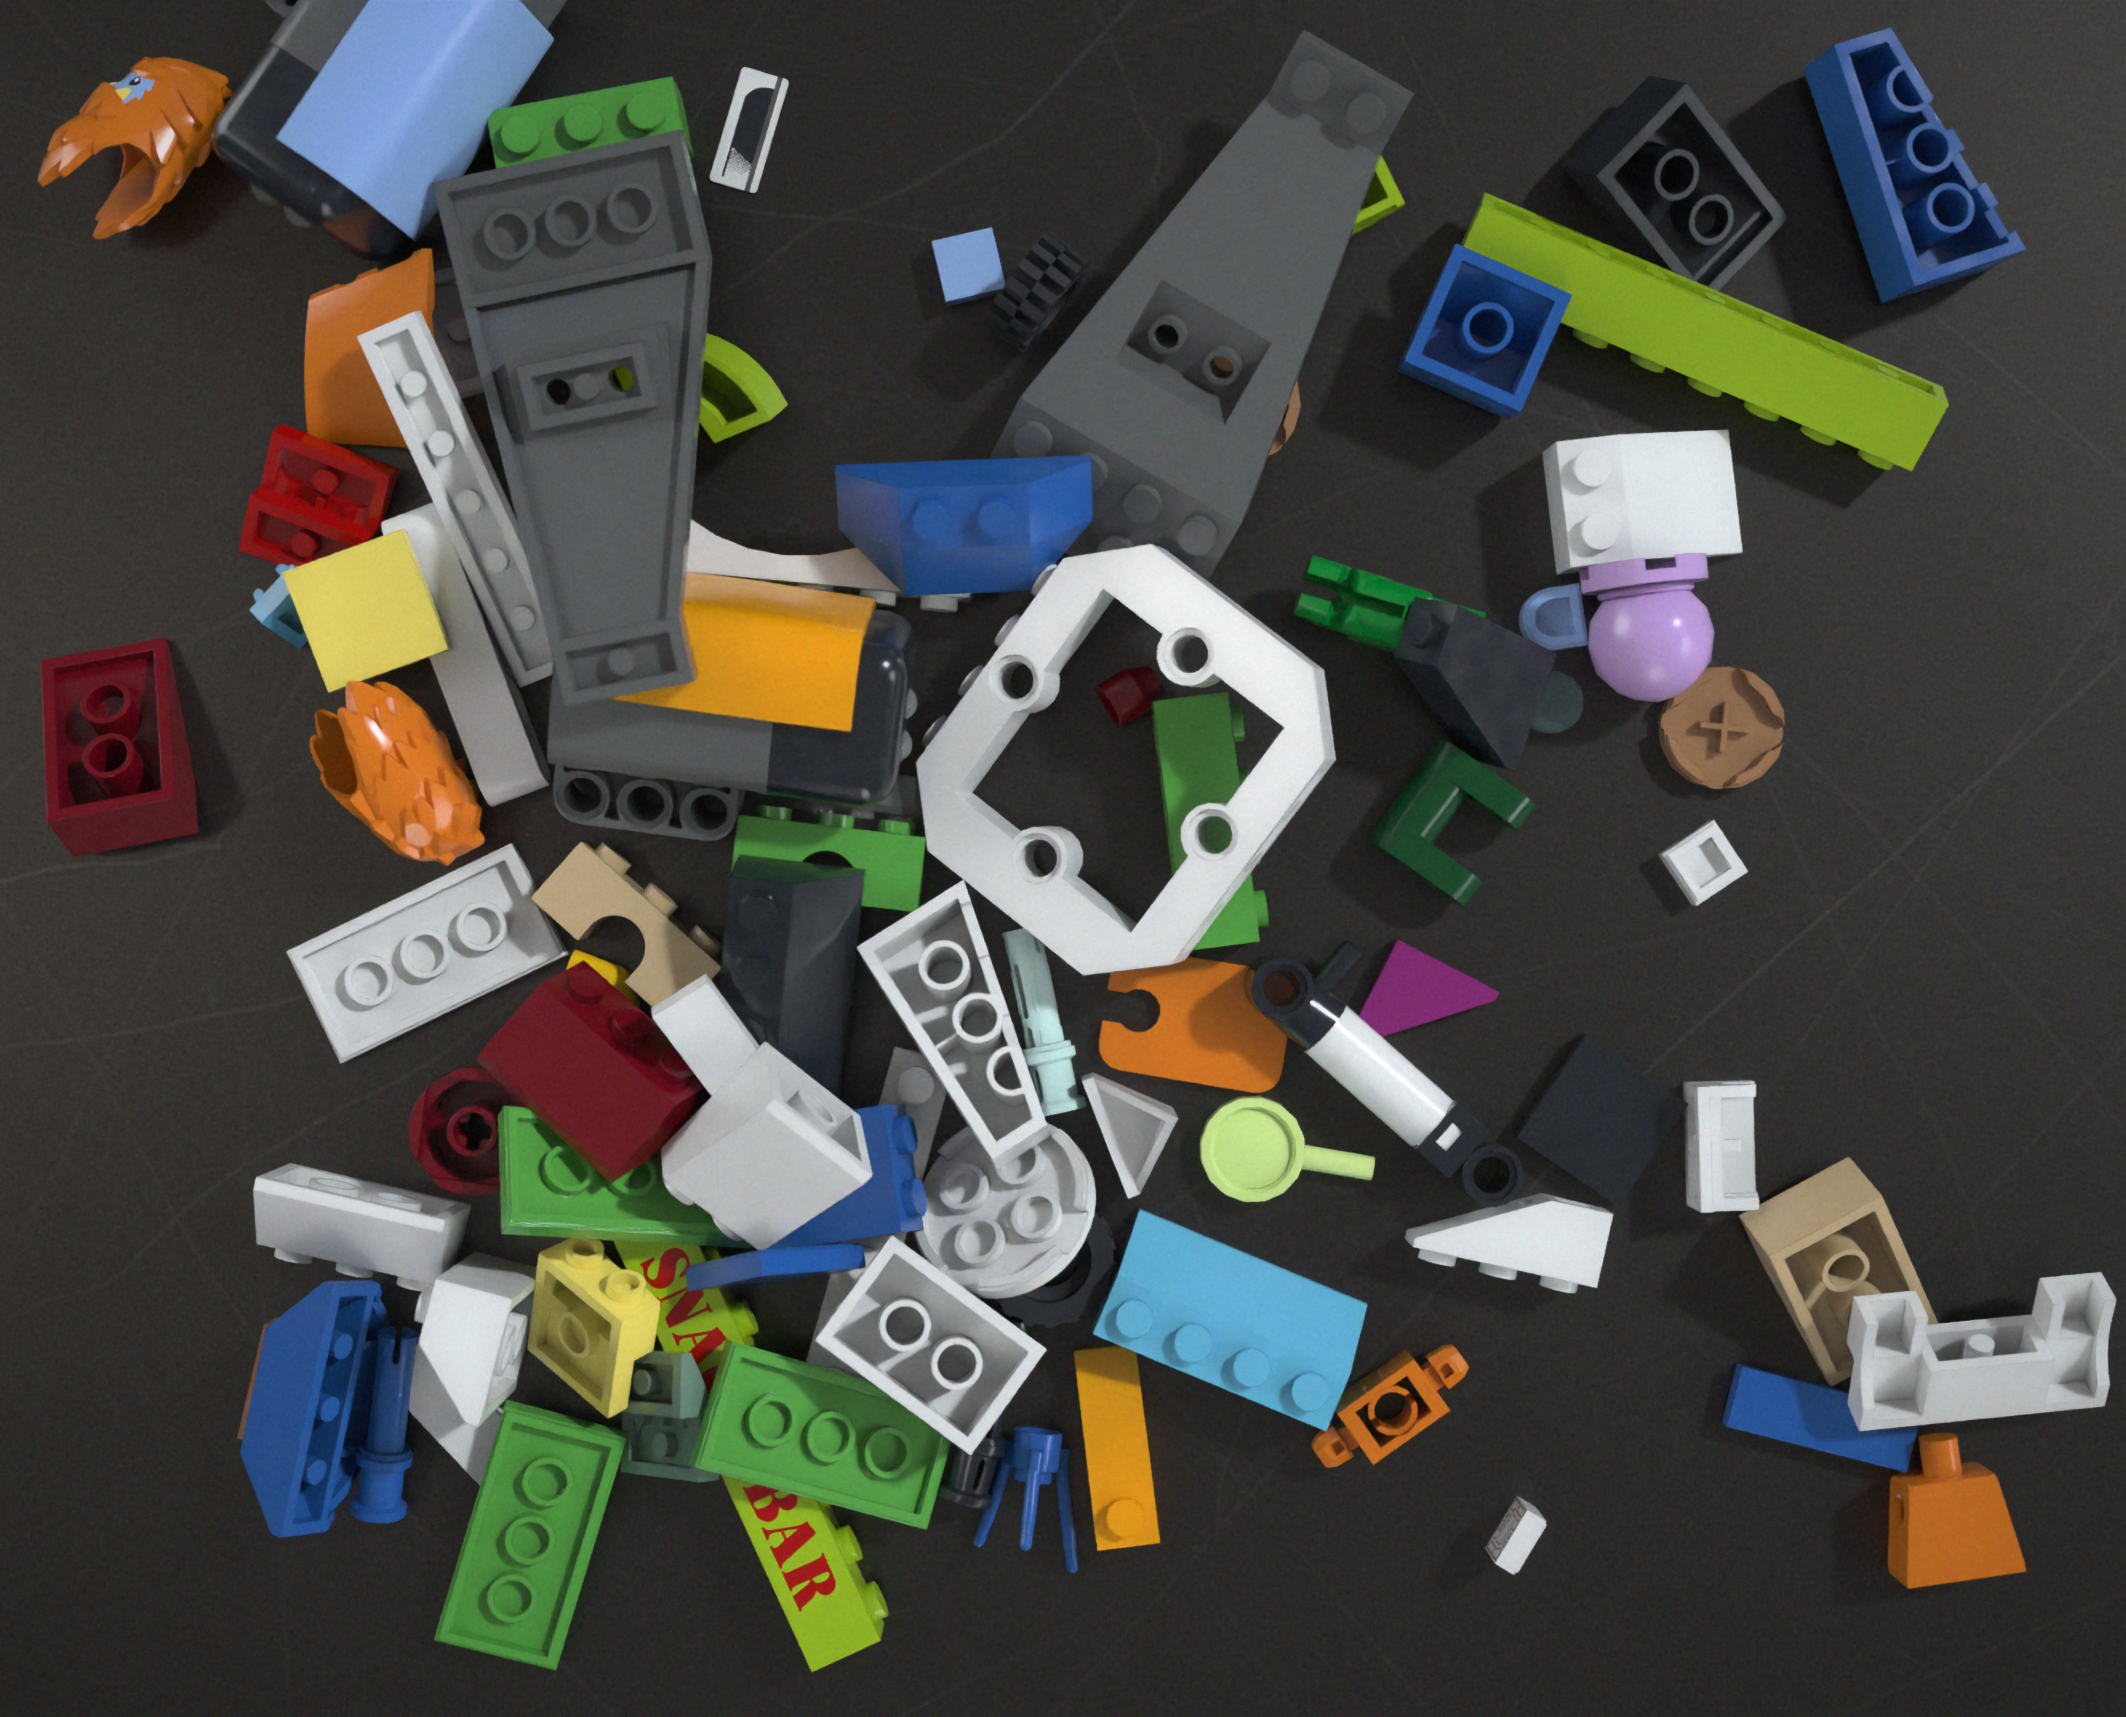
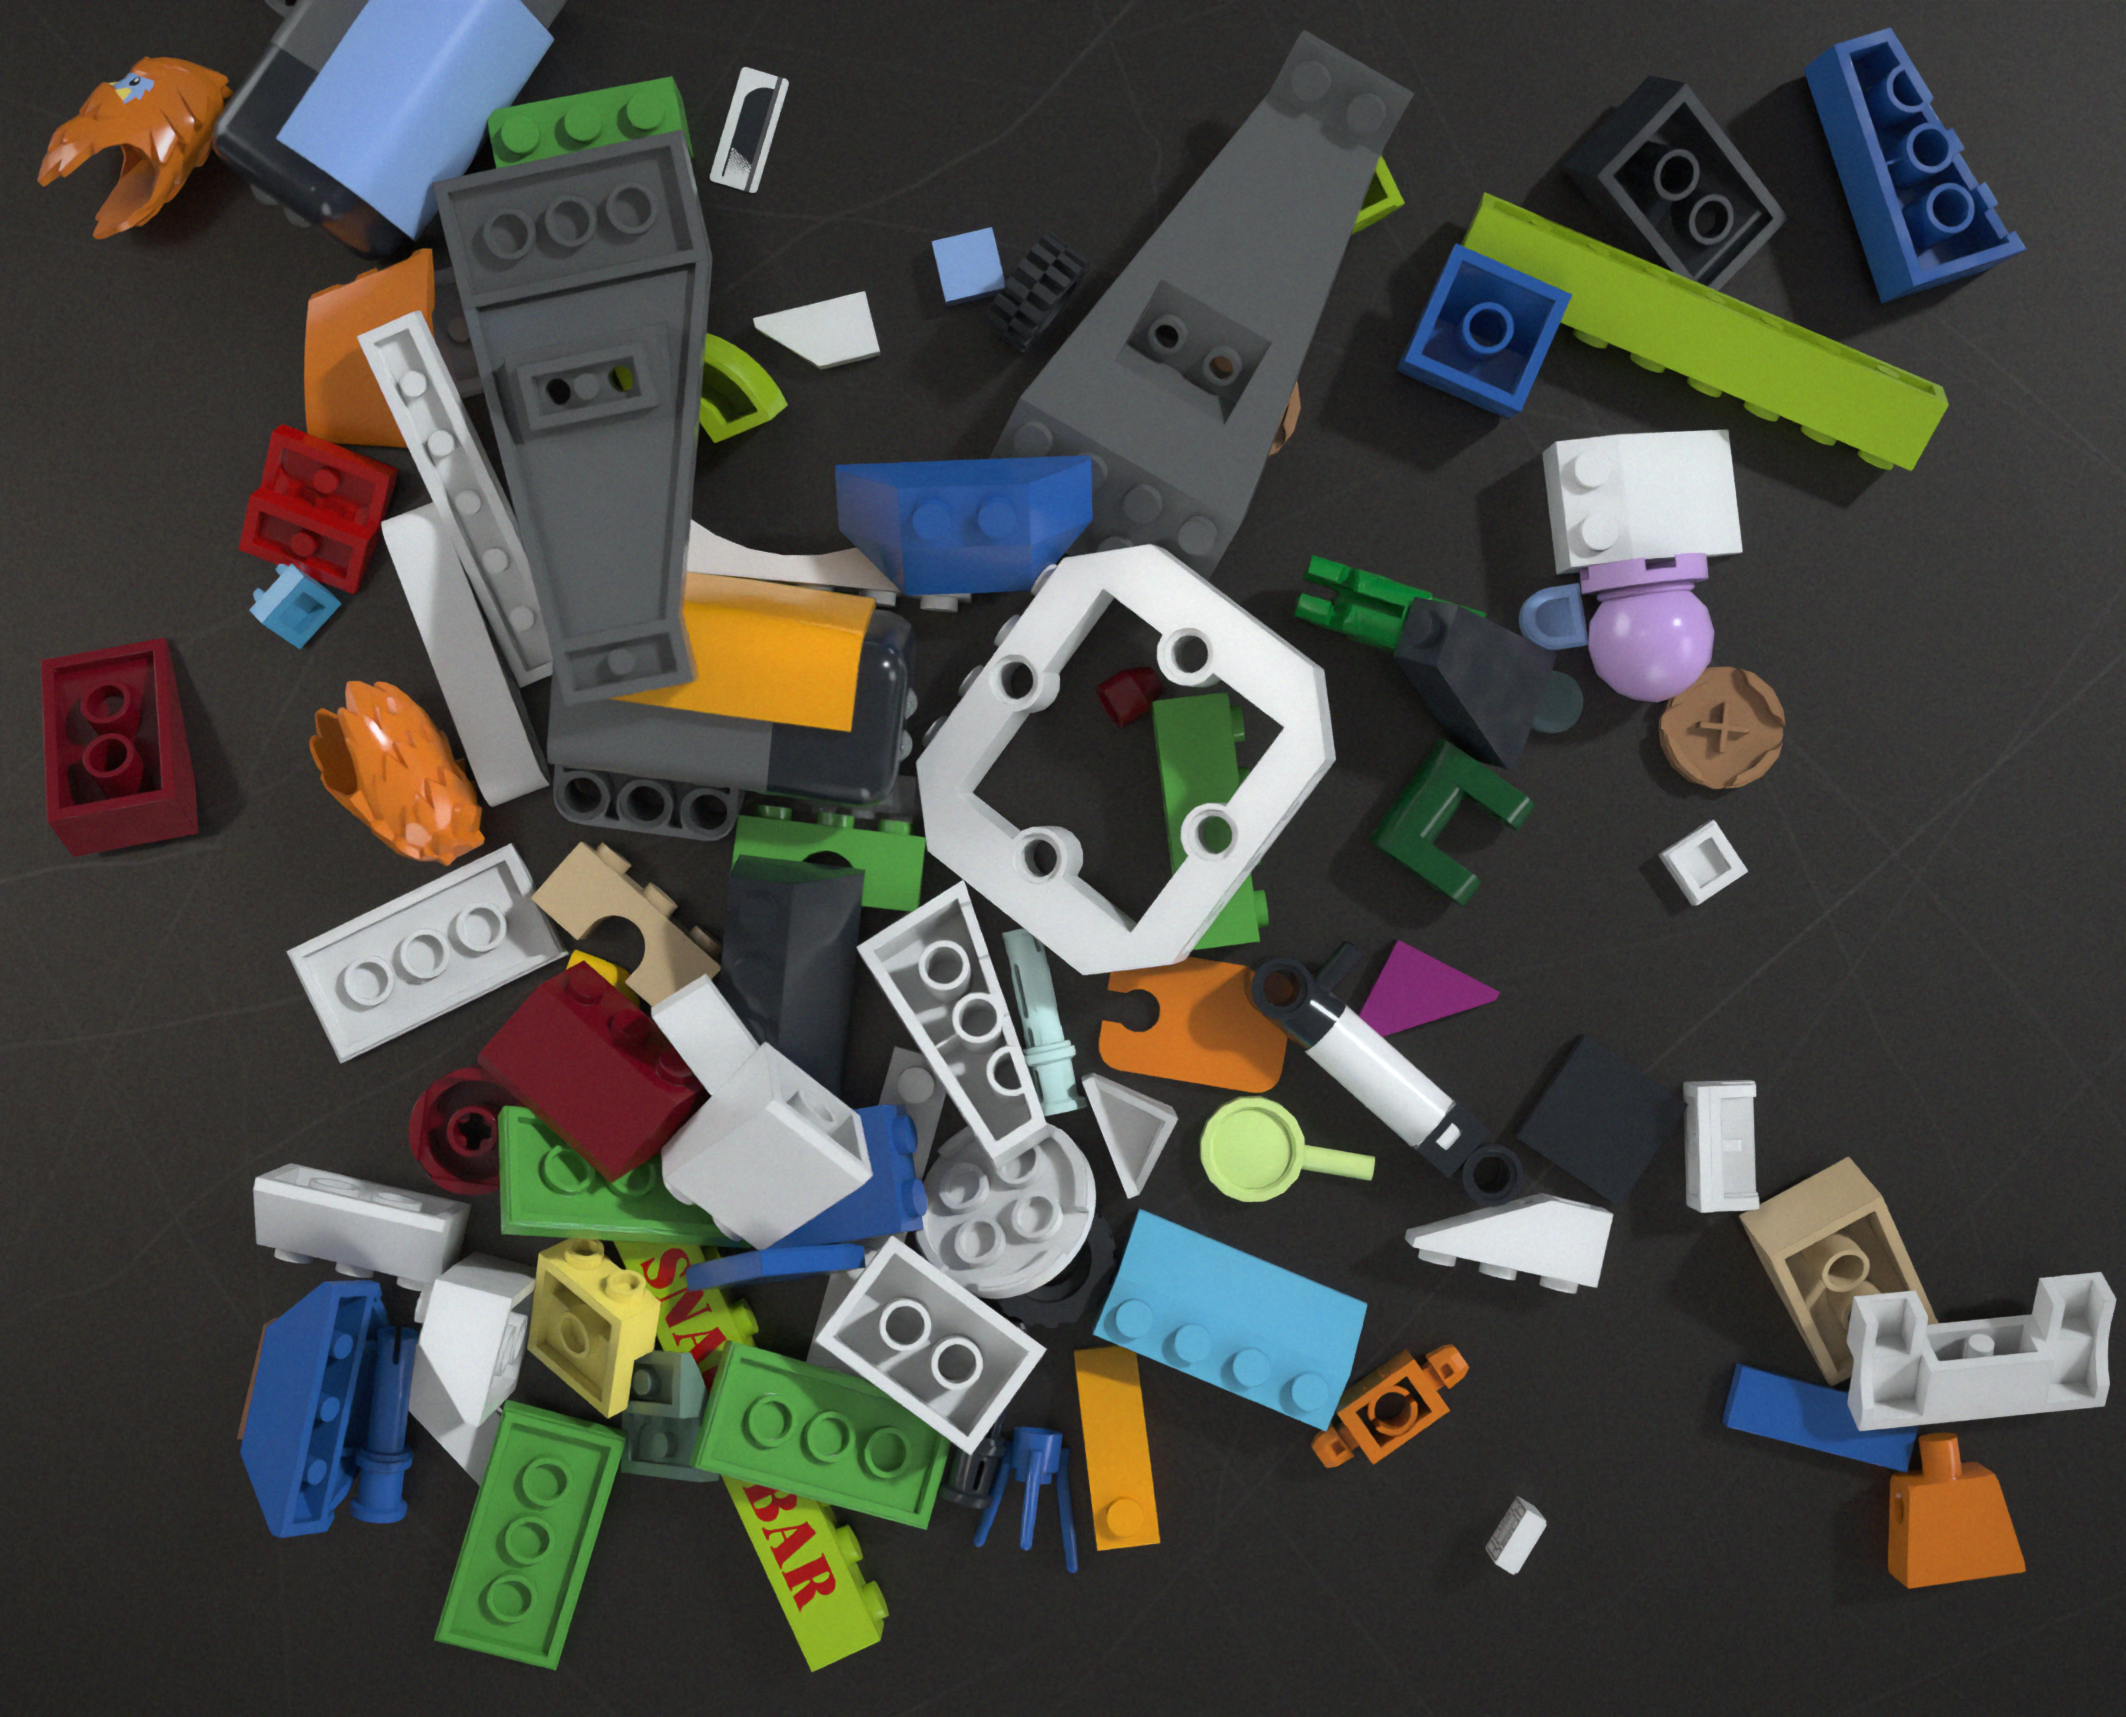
(367, 610): light yellow tile -> none
(825, 331): none -> white tile

